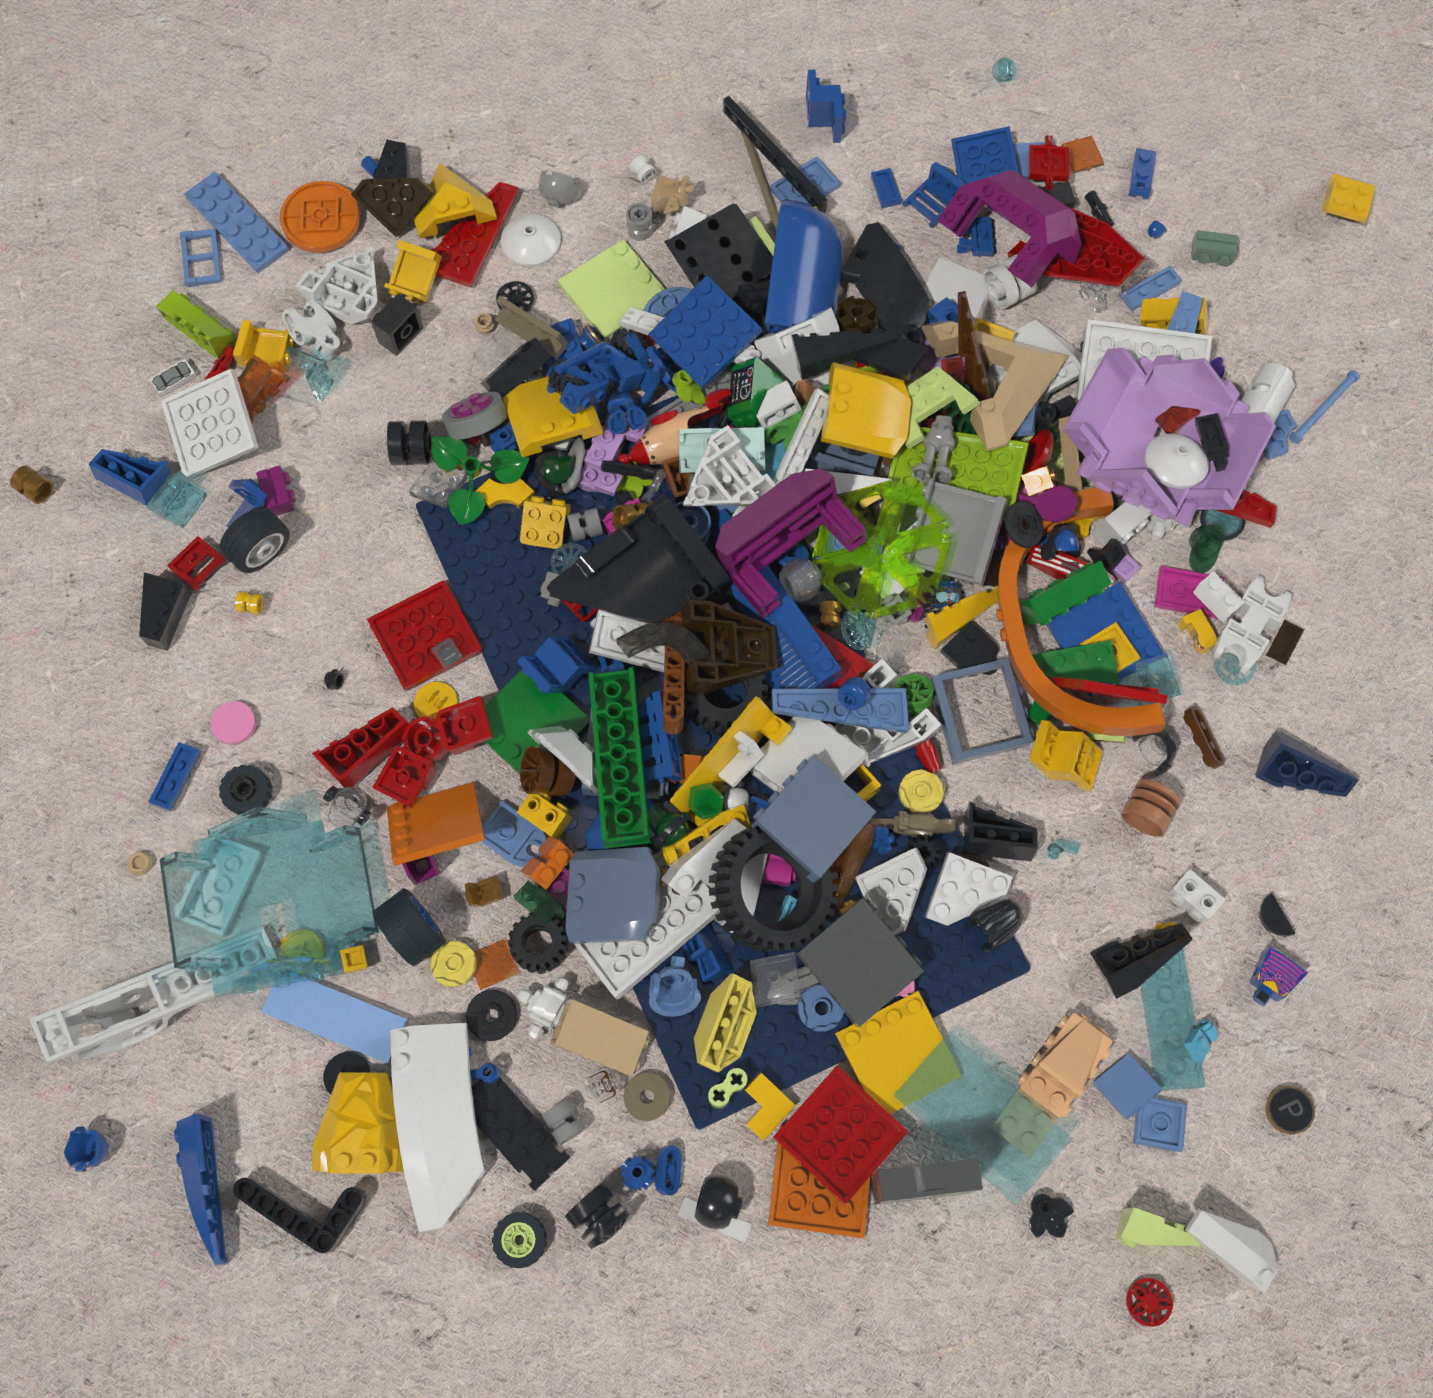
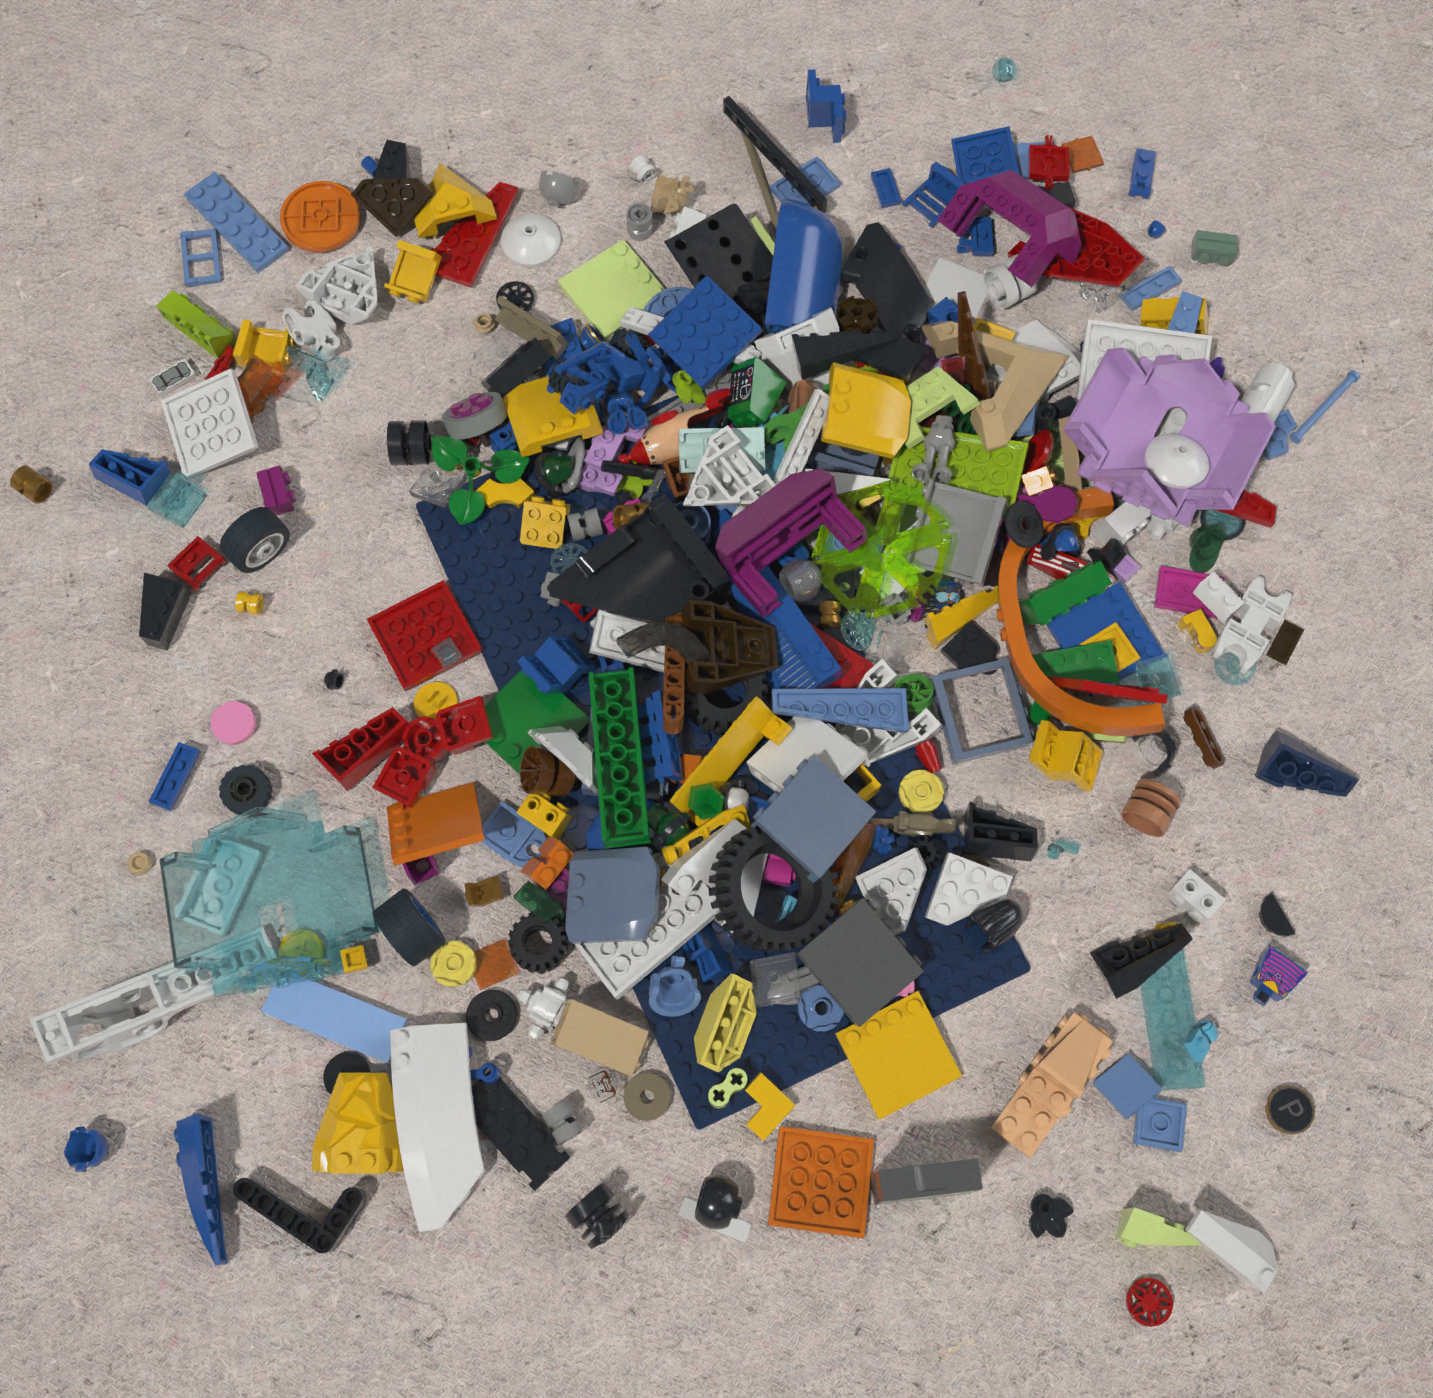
(250, 492): blue bracket -> none
(348, 806): clear cap -> none
(397, 324): pearl dark grey brick -> none
(505, 1244): black wheel -> none
(644, 1180): blue brick -> none
(668, 1170): blue plate -> none
(743, 762): white bracket -> none
(778, 405): white slope -> none
(840, 1135): red plate -> none
(854, 693): blue head -> none
(983, 1117): clear light blue piece -> none
(1093, 200): black pin -> none
(1175, 418): clear red tile -> none
(1212, 440): black hinge -> none
(1348, 198): yellow bracket -> none

